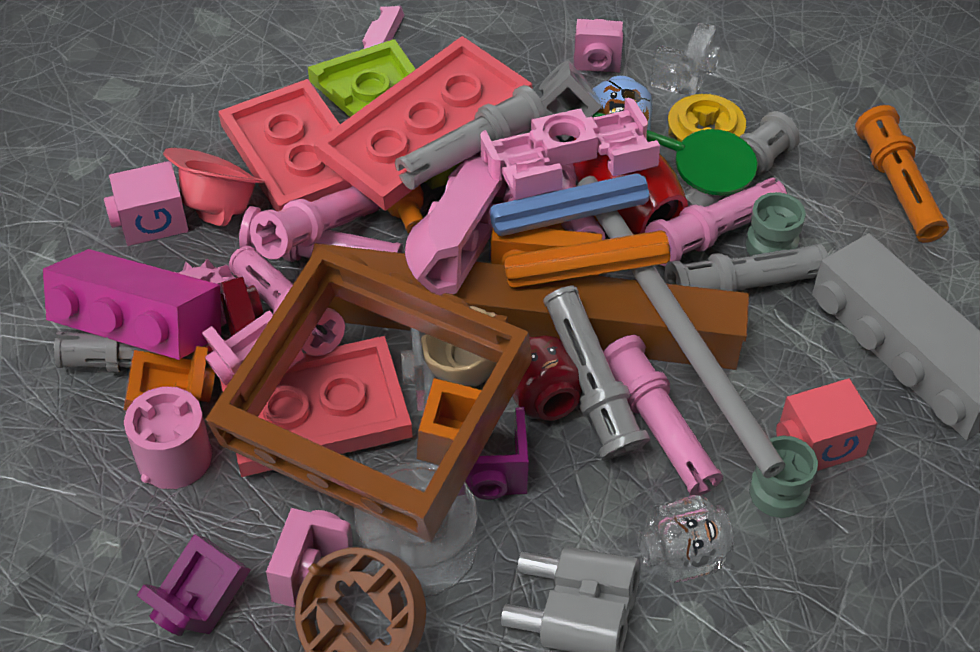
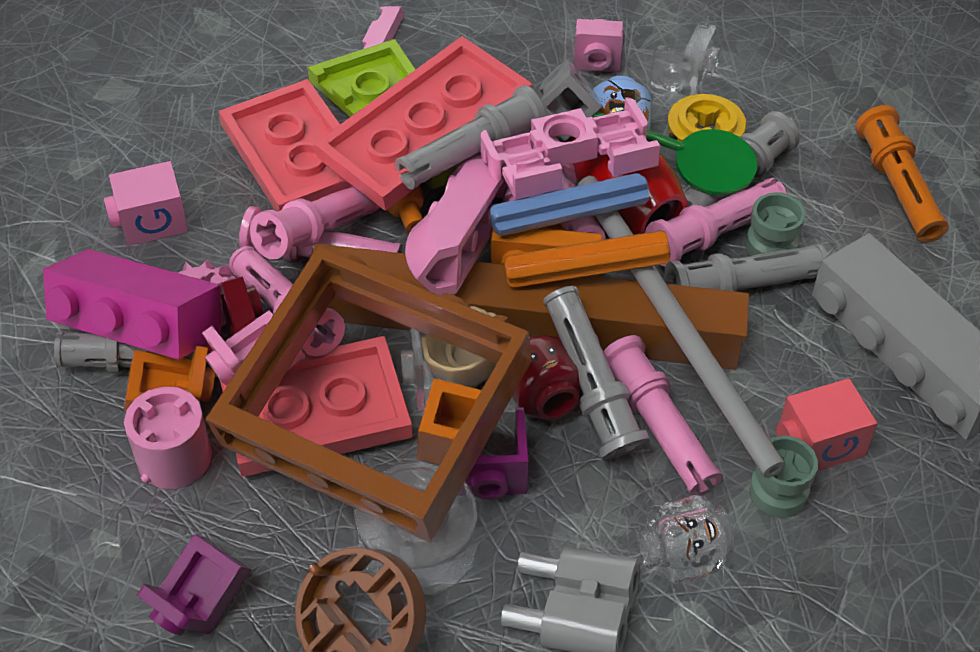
(212, 185): coral piece -> none
(302, 543): bright pink bracket -> none

